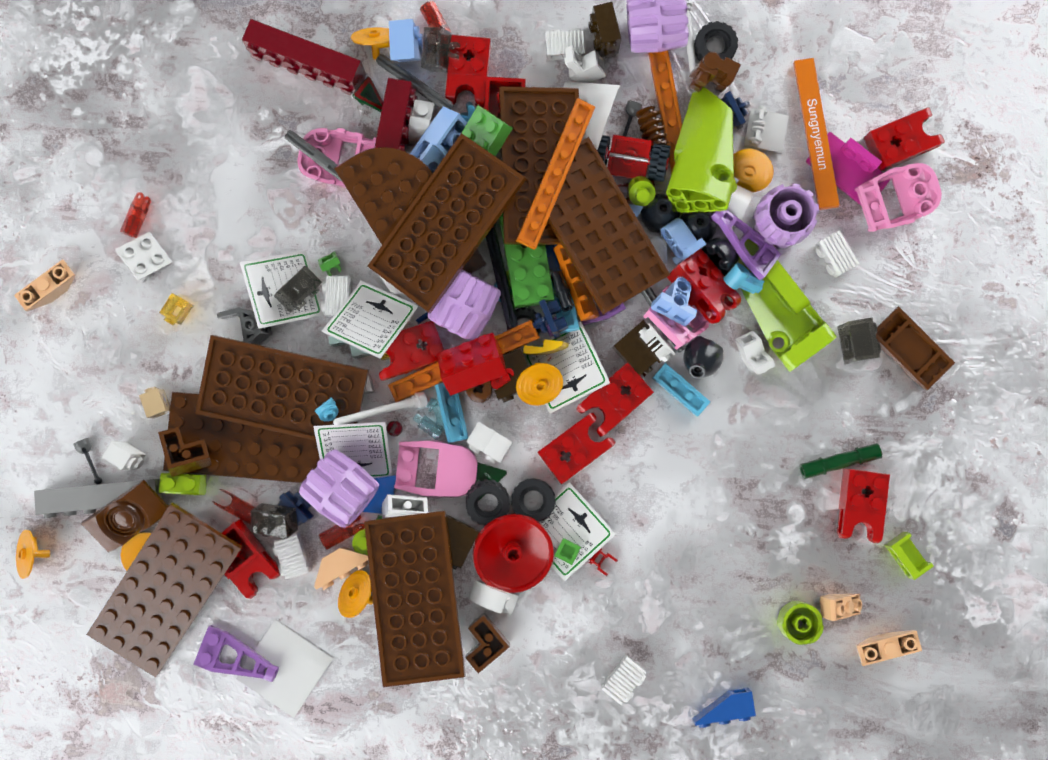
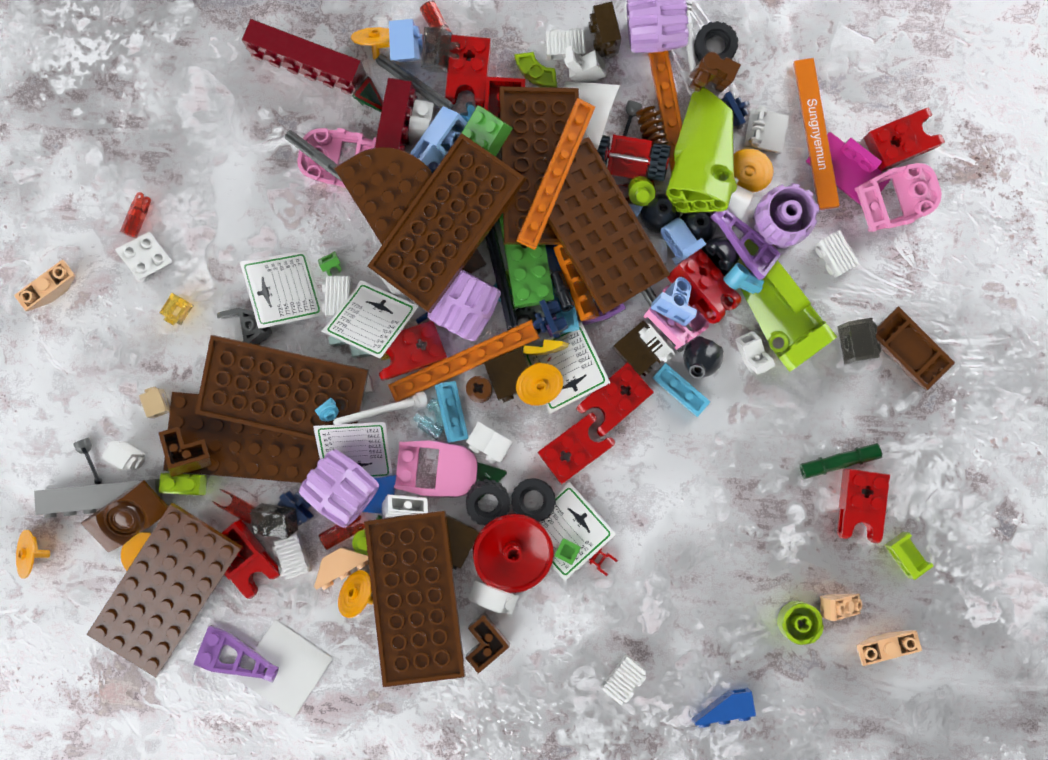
(297, 289): clear smoke brick -> none
(398, 430): dark red hinge -> none
(471, 363): red brick -> none
(499, 382): red piece -> none
(534, 71): none -> lime tile

